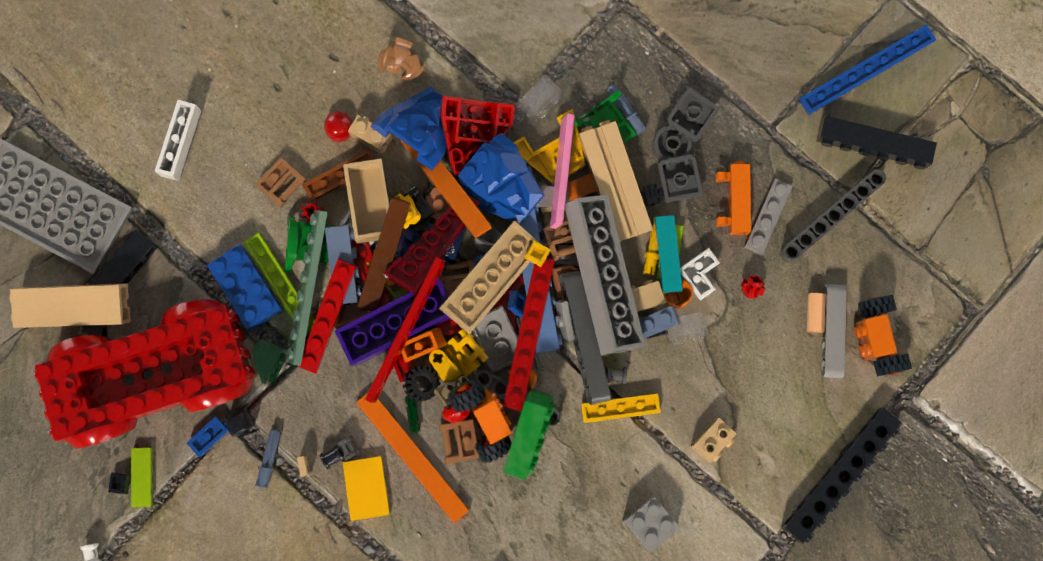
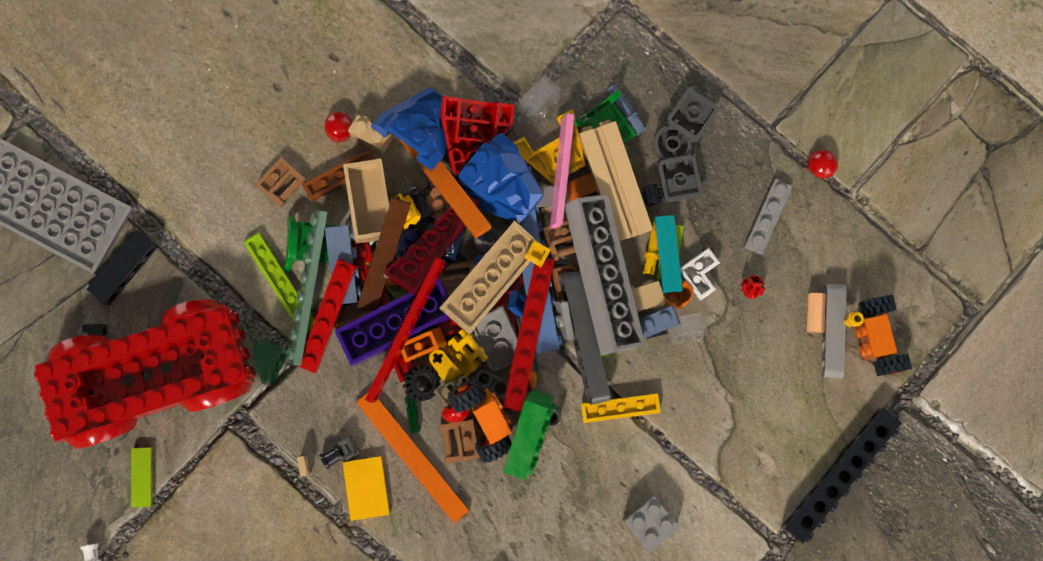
(70, 305): tan brick -> none
(119, 483): black tile -> none
(178, 140): white brick -> none
(208, 436): blue plate -> none
(238, 423): black head -> none
(245, 288): blue brick -> none
(265, 469): sand blue axle -> none
(310, 207): red gear -> none
(399, 56): medium nougat animal -> none
(616, 374): dark grey bush -> none
(714, 440): tan brick -> none
(738, 198): orange brick -> none
(822, 164): none -> red hair
(841, 212): dark grey beam -> none
(852, 317): none -> yellow pin
(867, 69): blue plate -> none
(876, 142): black brick -> none

